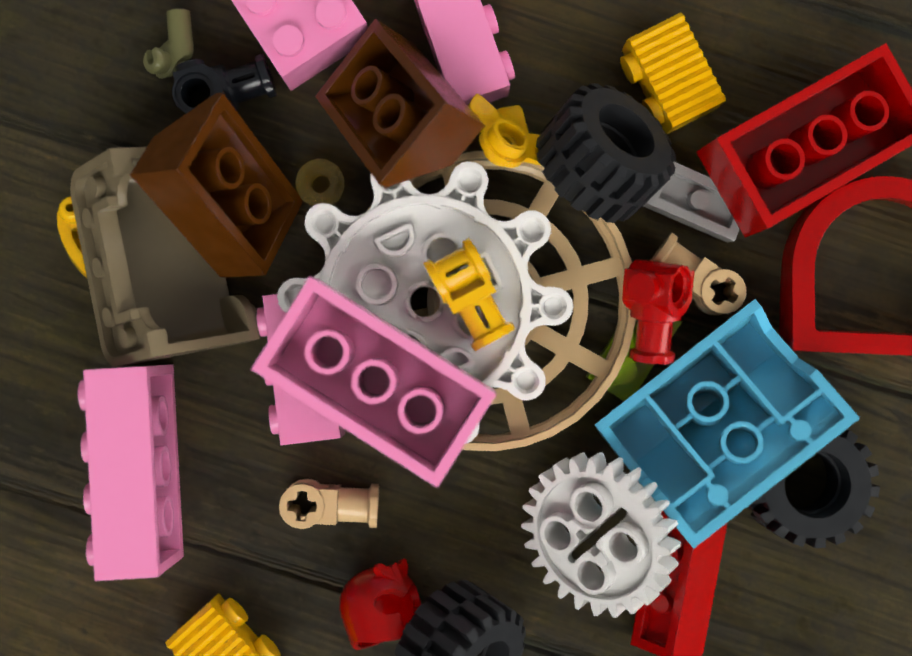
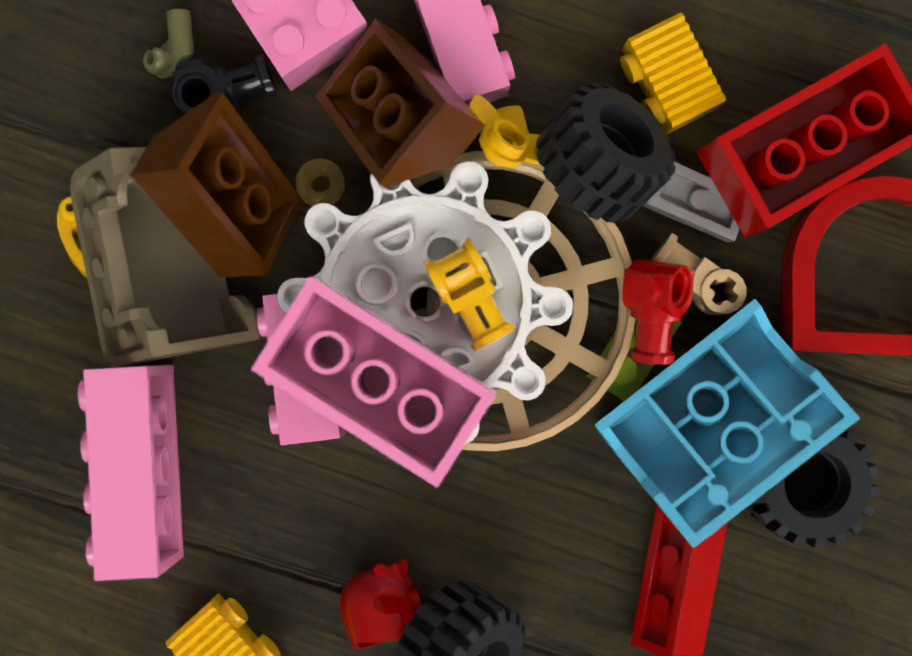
(332, 504): tan connector -> none
(630, 573): white gear -> none

